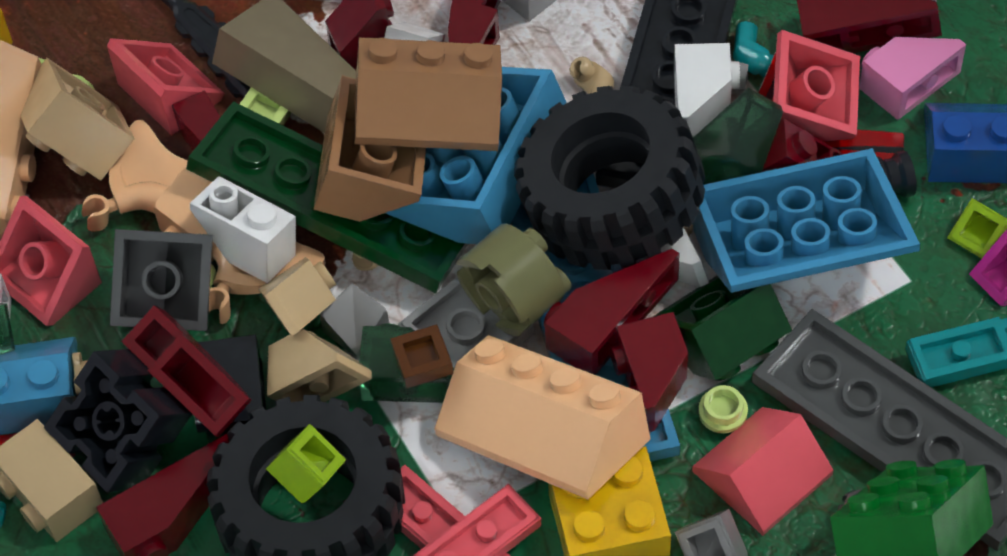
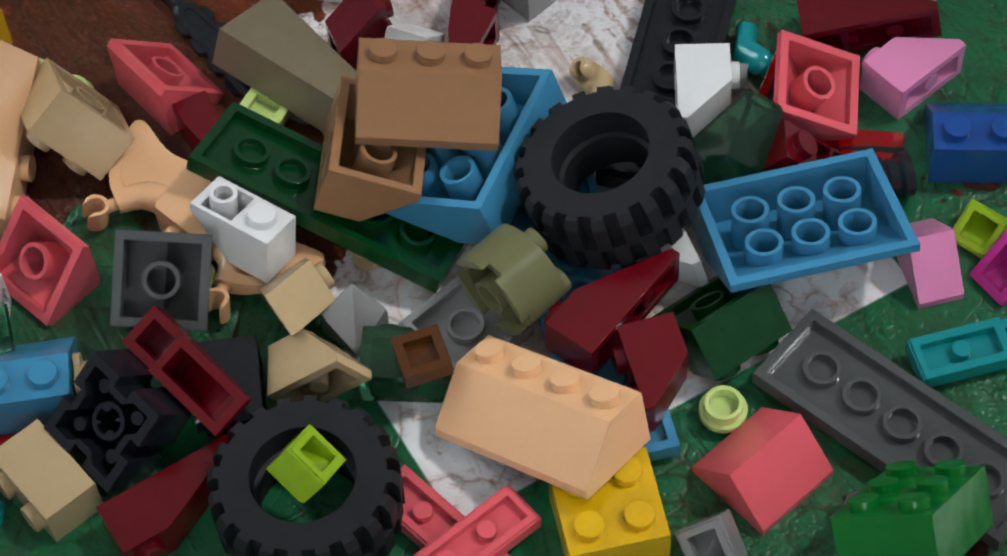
(935, 269): none -> bright pink slope

